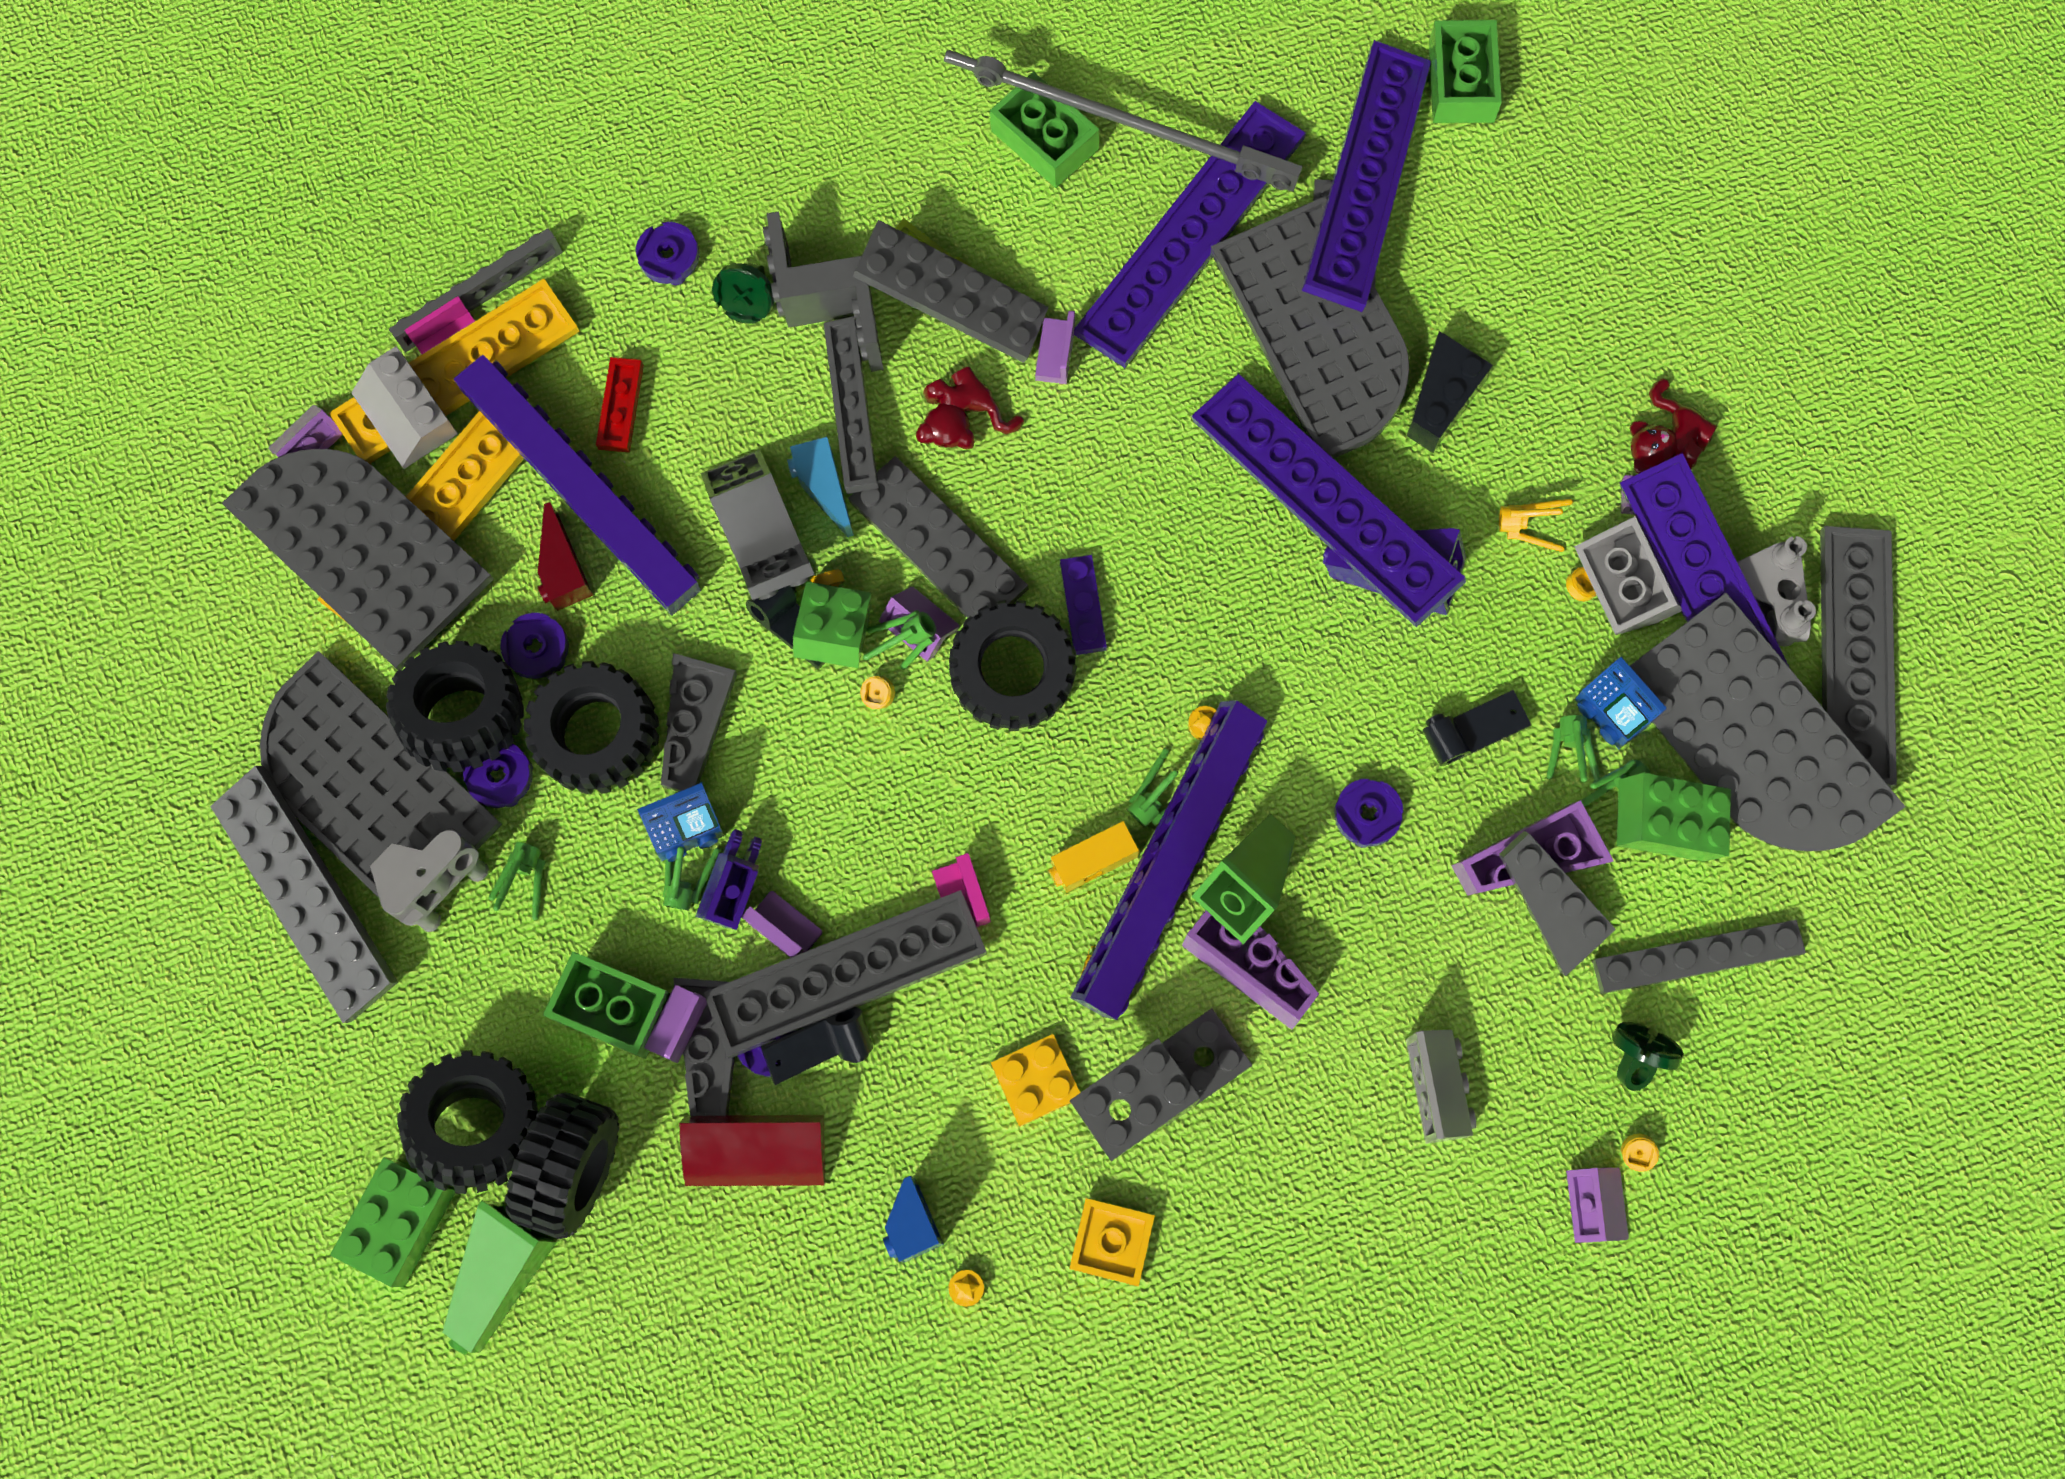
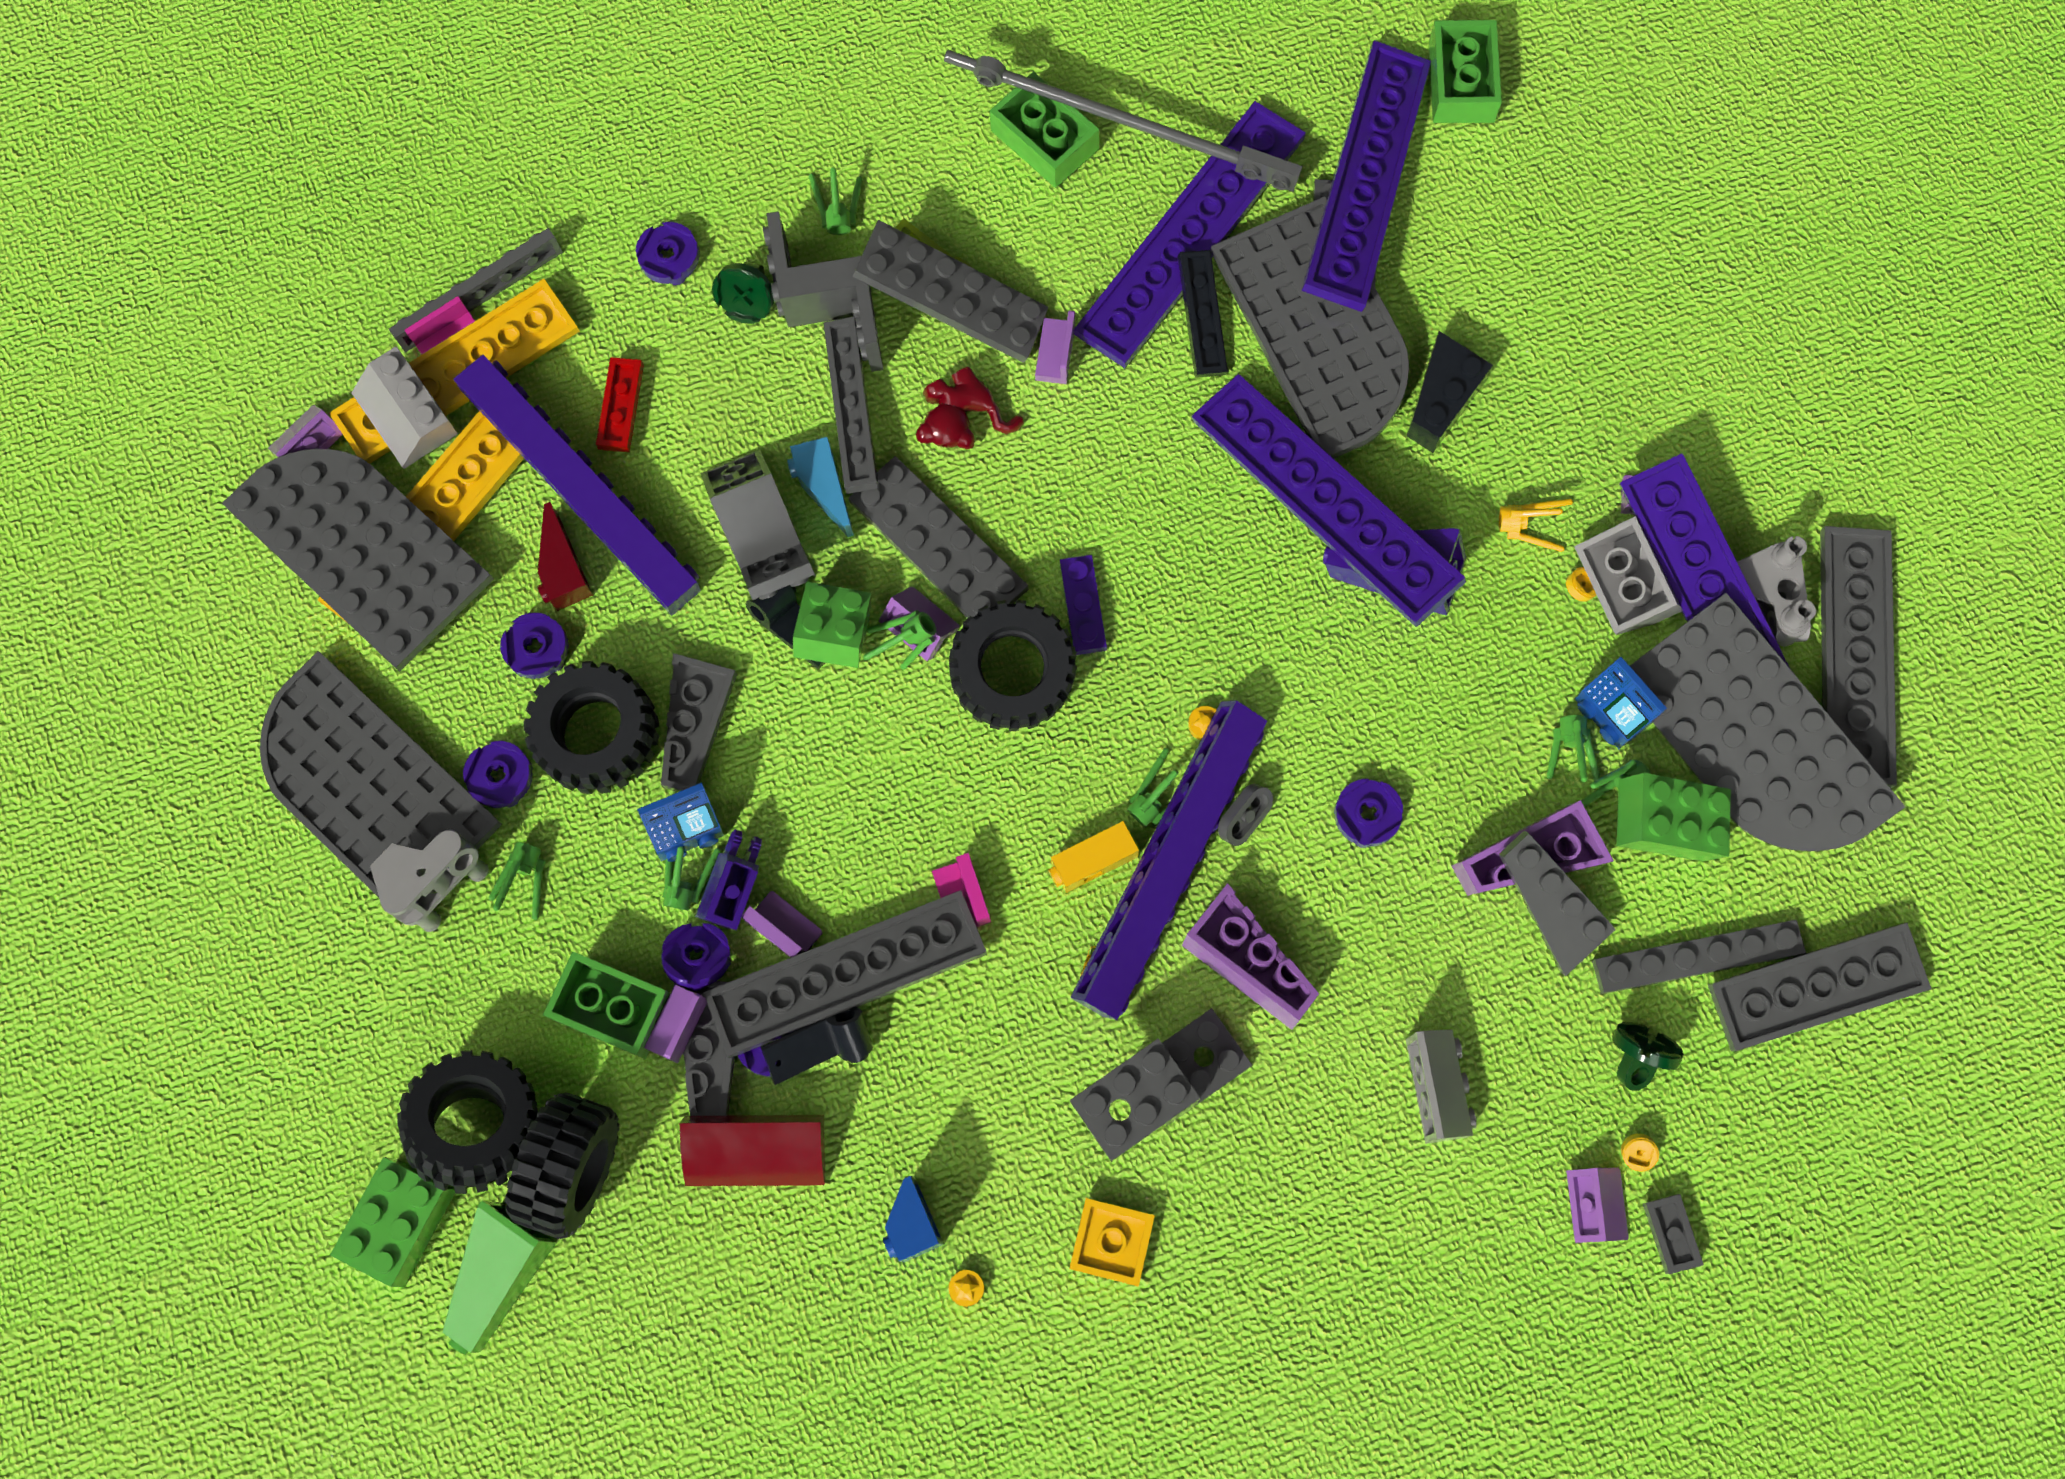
(303, 894): plate -> none
(443, 672): black tyre -> none
(700, 972): none -> dark purple plate
(831, 578): yellow tile -> none
(837, 217): none -> bright green plant
(877, 692): yellow tile -> none
(1036, 1080): yellow plate -> none
(1202, 313): none -> black tile
(1245, 814): none -> dark grey plate
(1249, 879): bright green slope -> none
(1475, 729): black door -> none
(1657, 444): dark red animal -> none
(1673, 1234): none -> dark grey plate
(1819, 987): none -> dark grey plate

